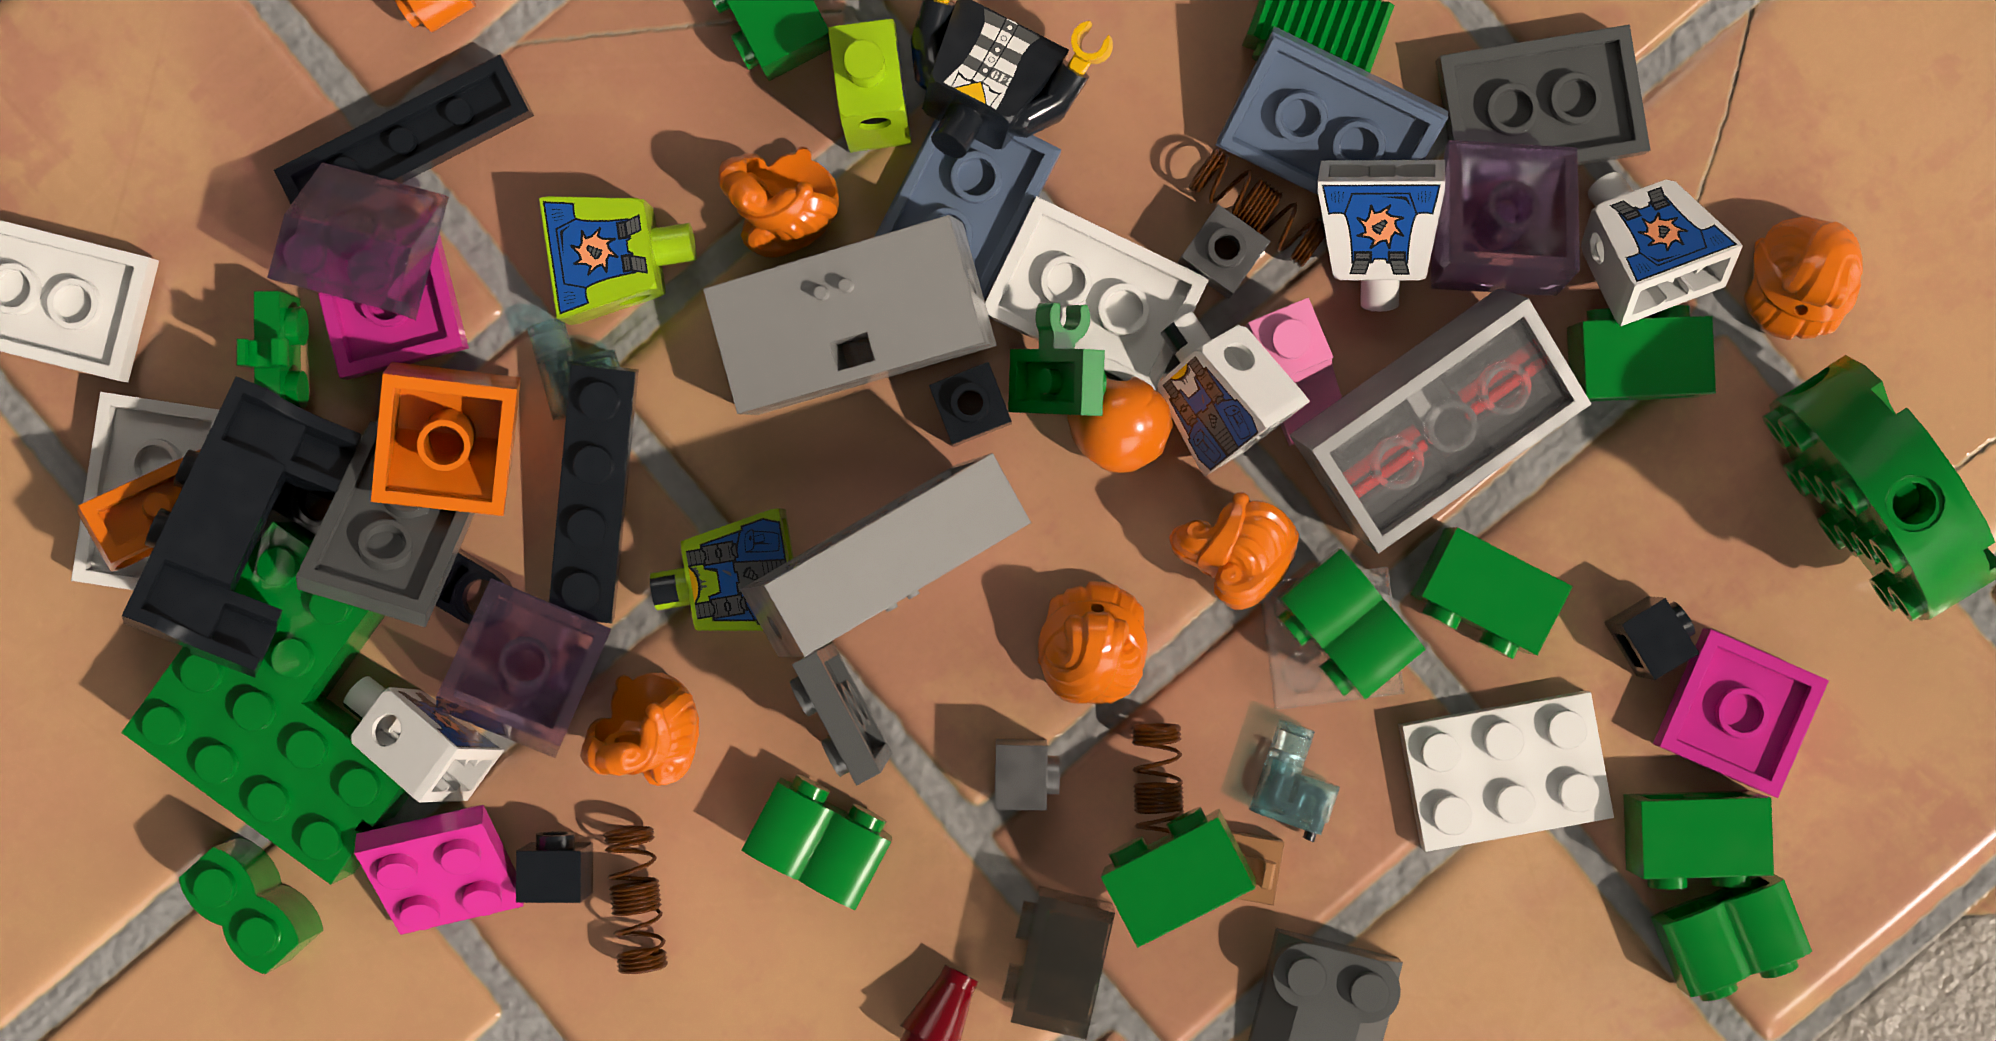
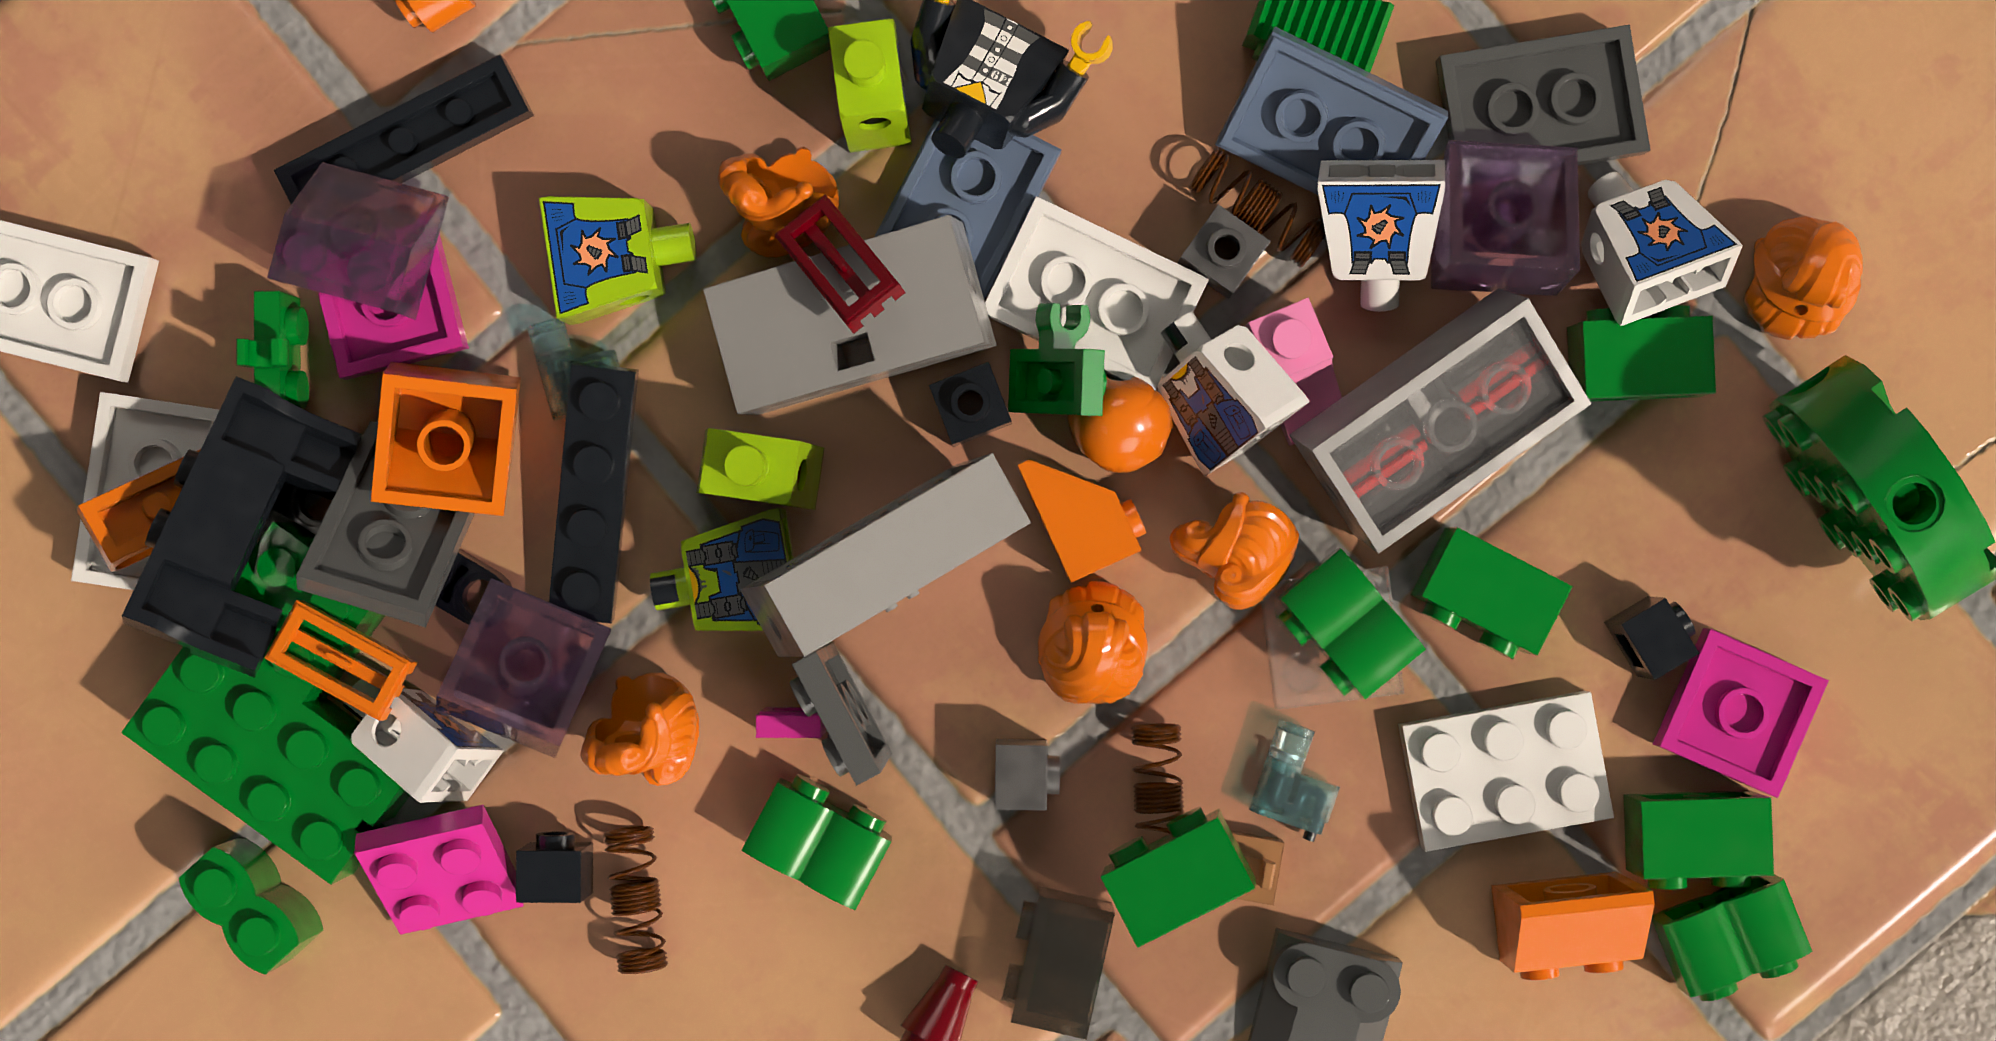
(390, 685): none -> orange tile
(760, 468): none -> lime torso
(788, 723): none -> dark pink tile
(869, 300): none -> dark red tile
(1082, 519): none -> orange slope
(1571, 923): none -> orange slope

